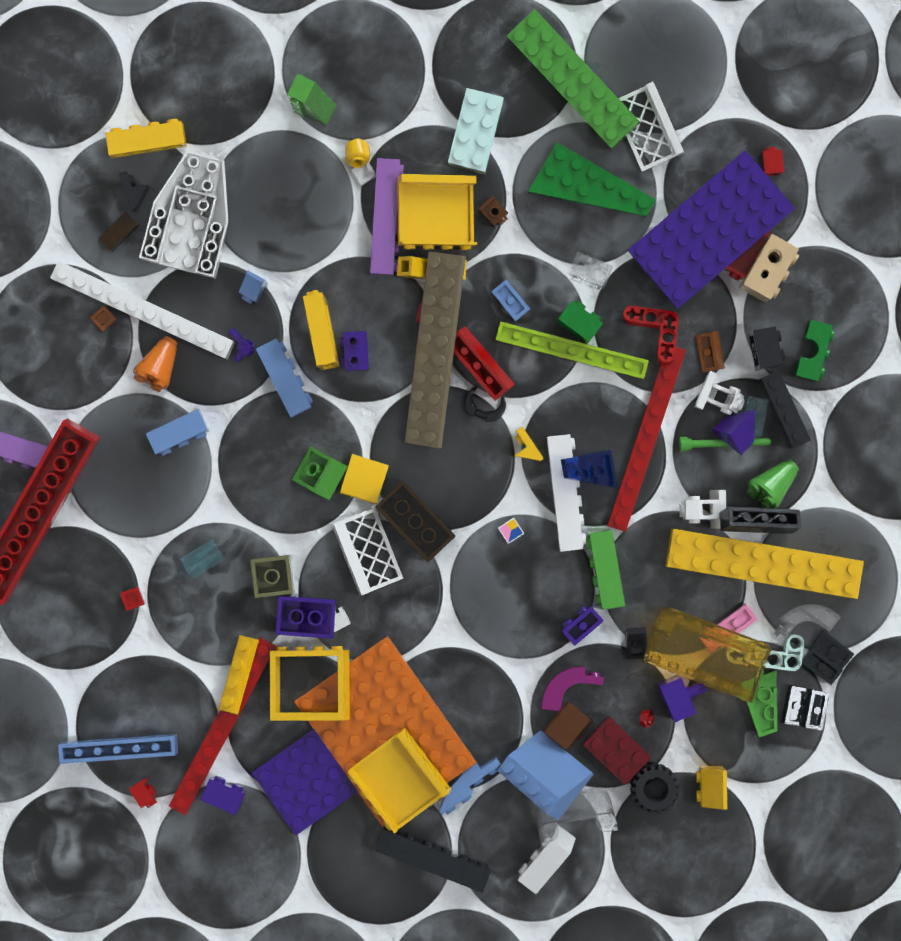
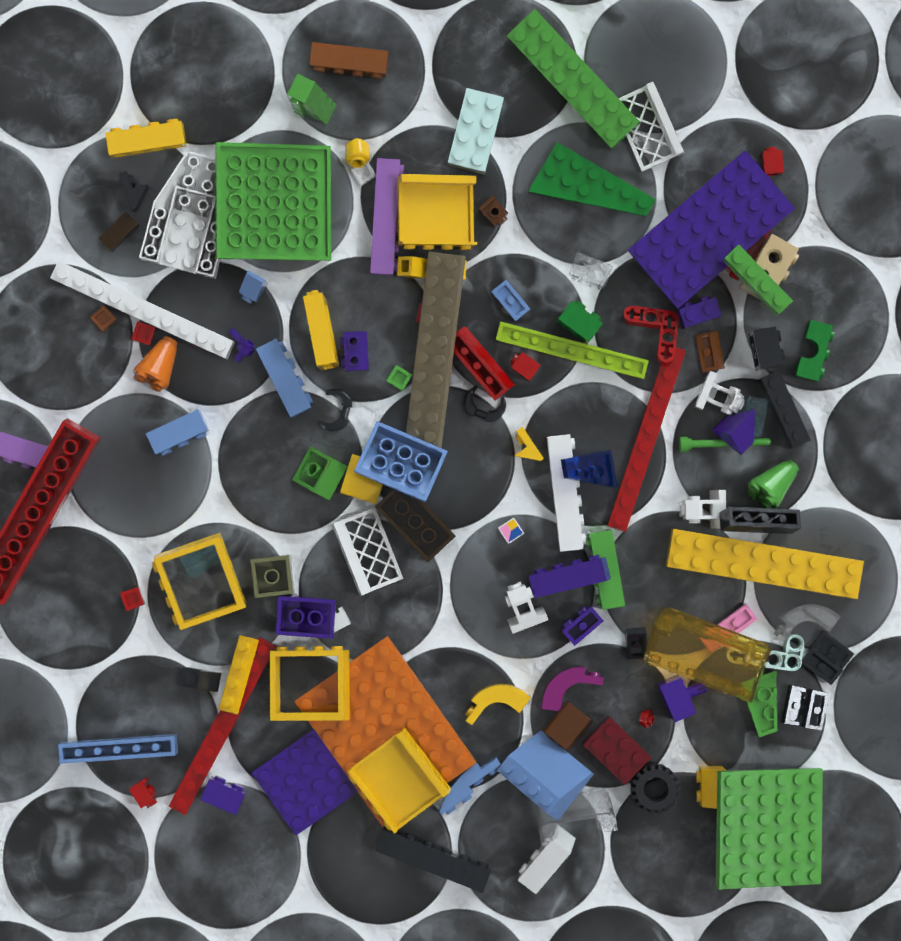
(143, 333): none -> red plate
(171, 601): none -> yellow window
(200, 679): none -> black slope
(273, 201): none -> bright green plate
(346, 402): none -> black piece
(349, 60): none -> dark orange brick
(399, 377): none -> bright green plate
(401, 461): none -> medium blue slope
(497, 693): none -> yellow arch
(518, 595): none -> white tile
(524, 366): none -> red brick
(569, 577): none -> dark purple brick
(699, 313): none -> dark purple brick
(757, 280): none -> bright green brick
(769, 828): none -> bright green plate

